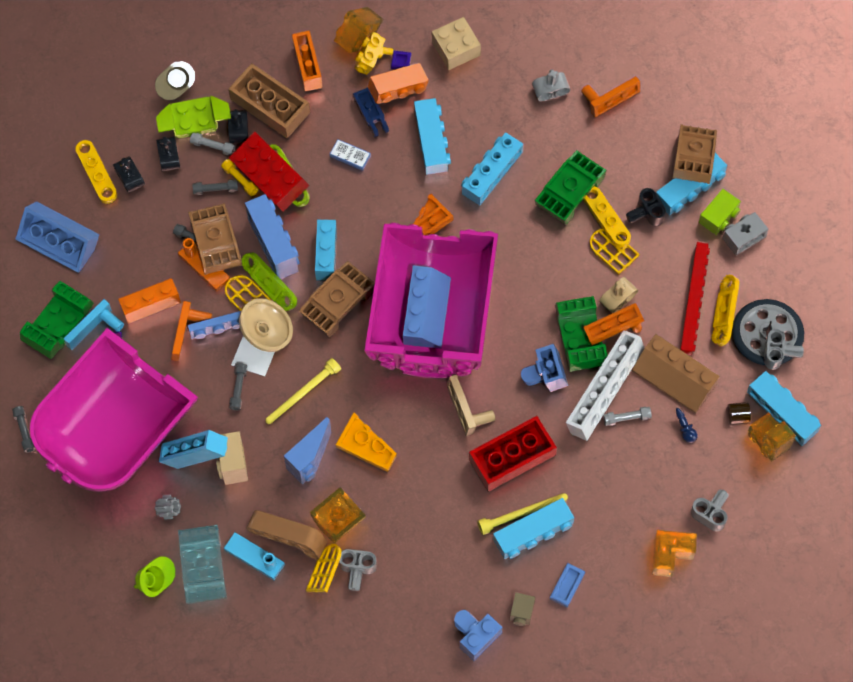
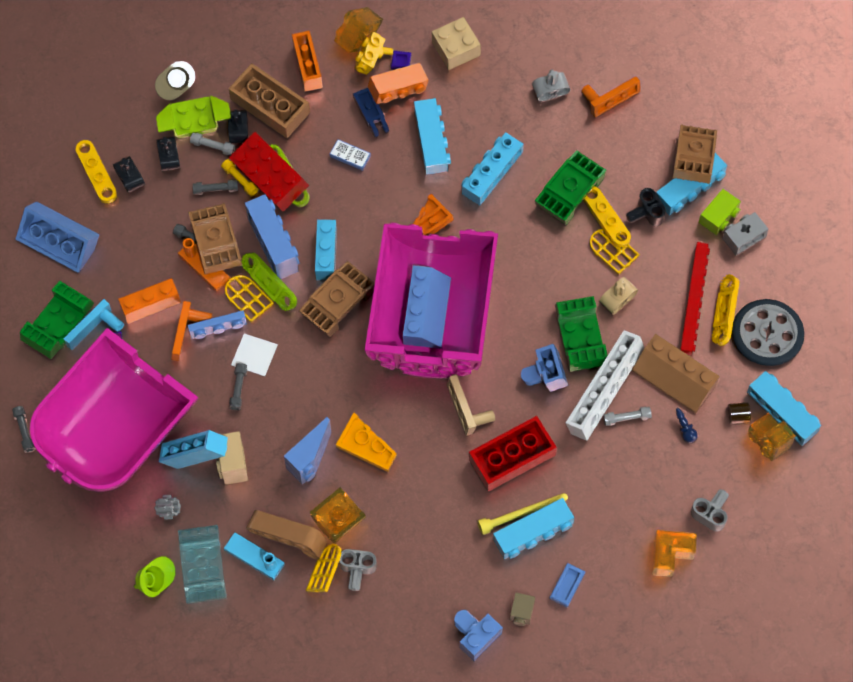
(271, 320): tan dish -> none
(331, 367): light yellow piece -> none
(615, 323): orange piece -> none
(779, 349): light grey beam -> none

